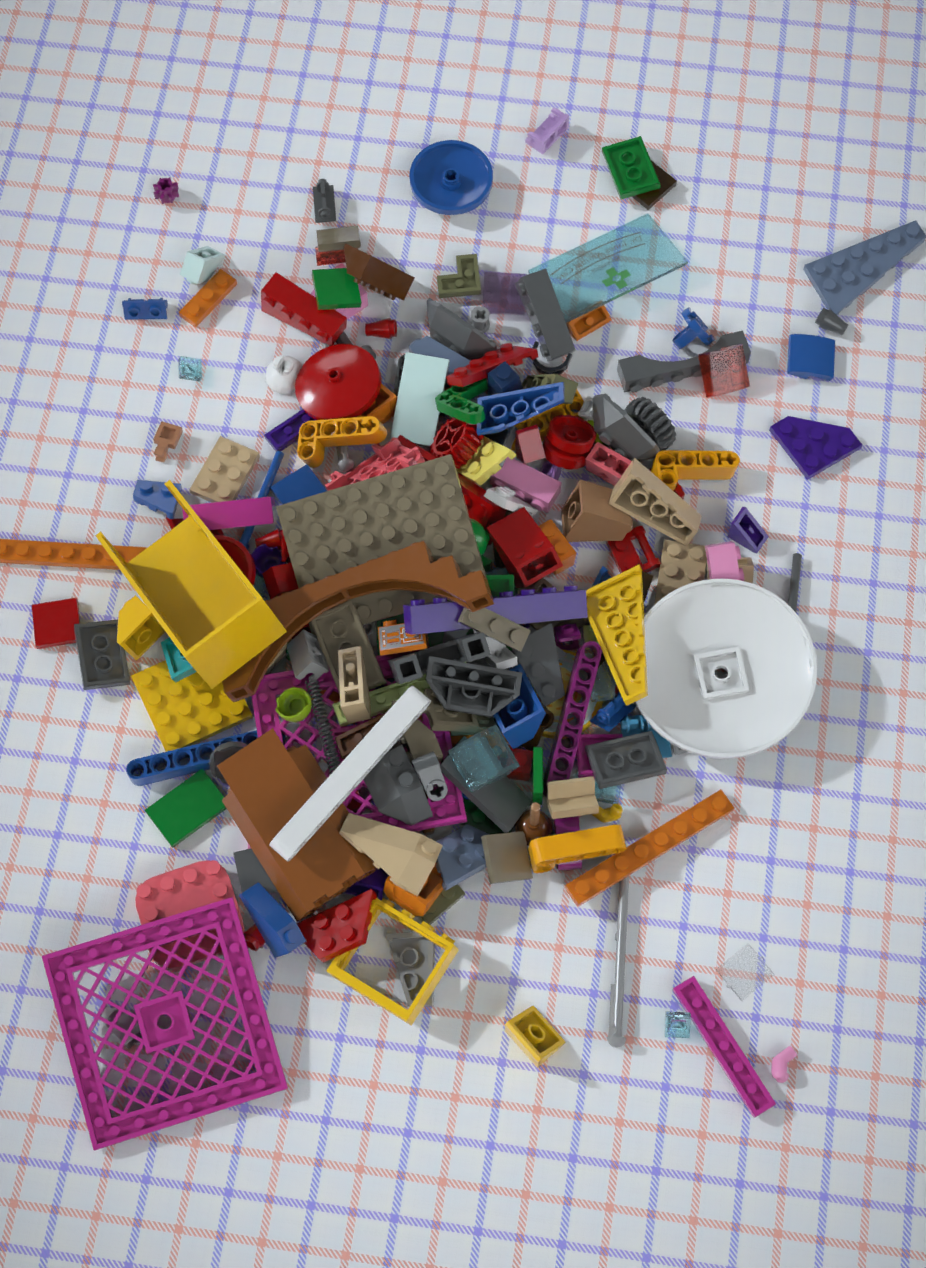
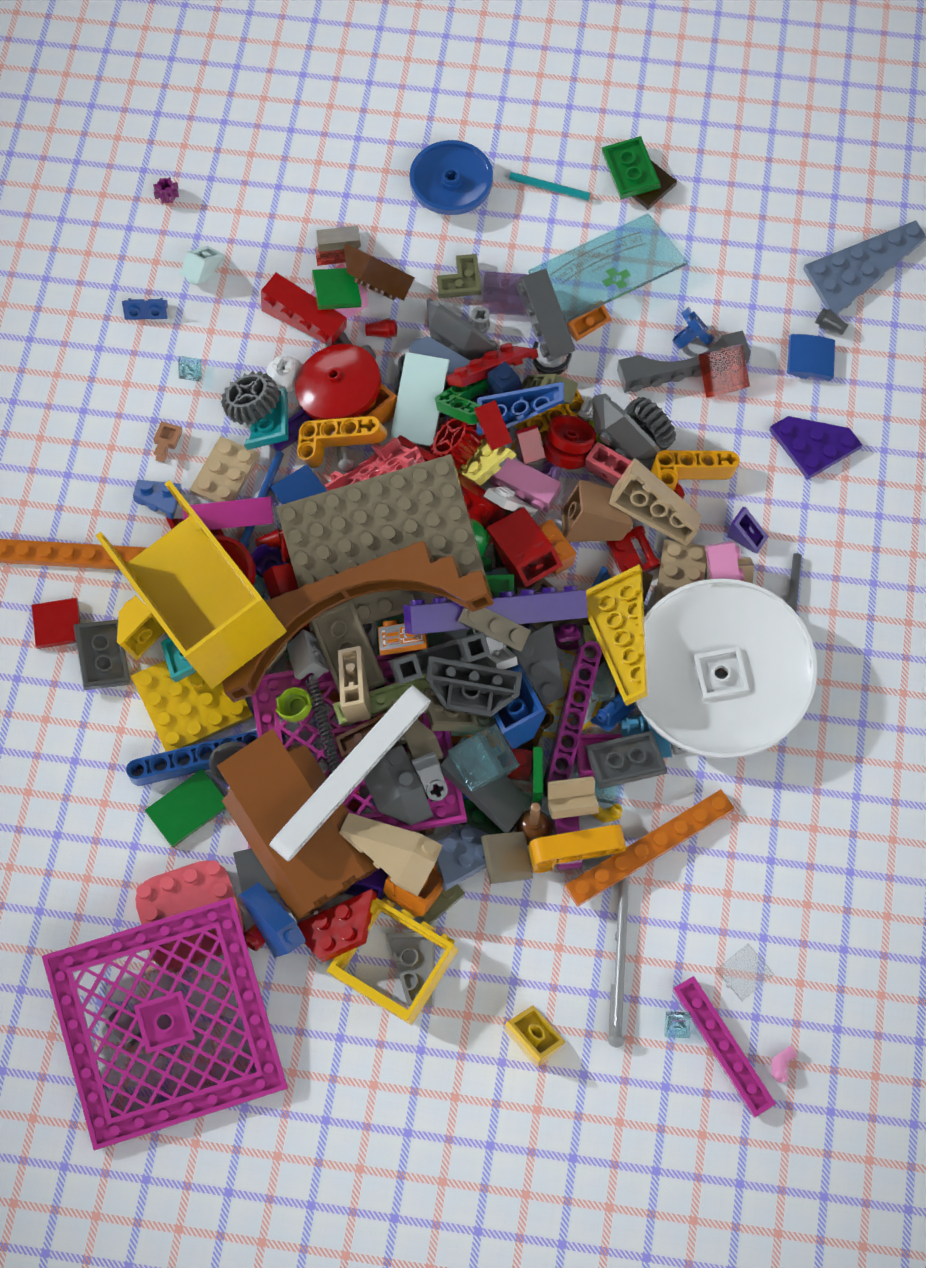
(208, 298): orange plate -> none
(250, 397): none -> dark grey gear
(273, 426): none -> teal wing
(324, 202): dark grey hinge -> none
(493, 425): none -> red tile
(548, 131): lavender hinge -> none
(549, 186): none -> teal bar

